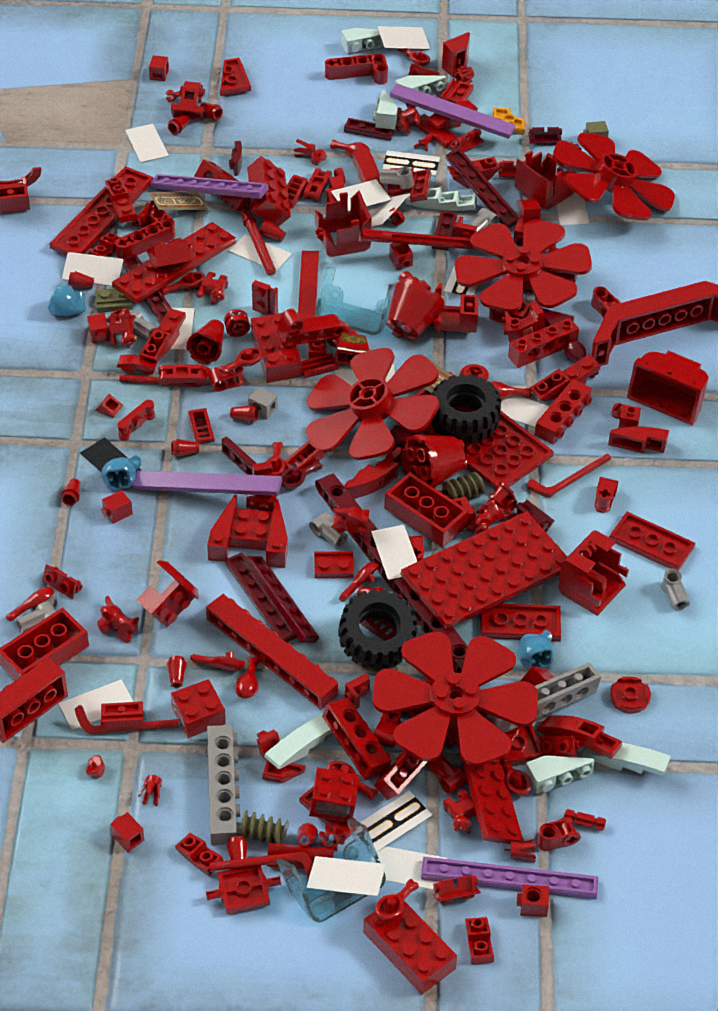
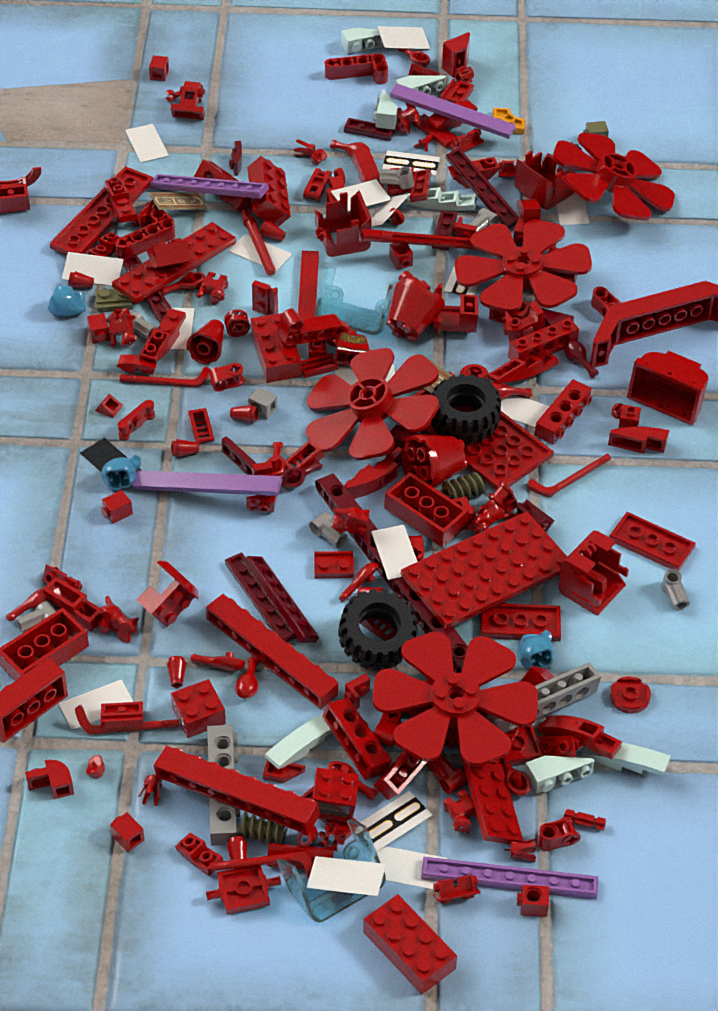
(54, 775): none -> red brick
(71, 492): red cone -> none
(74, 603): none -> red slope
(177, 124): red cone -> none
(181, 374): red plate -> none
(213, 111): red cone -> none
(234, 78): red wing -> none
(237, 790): none -> red brick
(245, 358): red piece -> none
(249, 531): red wedge -> none
(266, 741): red tile -> none
(296, 189): red slope -> none
(392, 905): red piece -> none
(479, 940): red slope -> none
(522, 369): none -> red slope
(537, 135): dark red hinge -> none
(555, 383): red slope -> none
(605, 494): red piece -> none

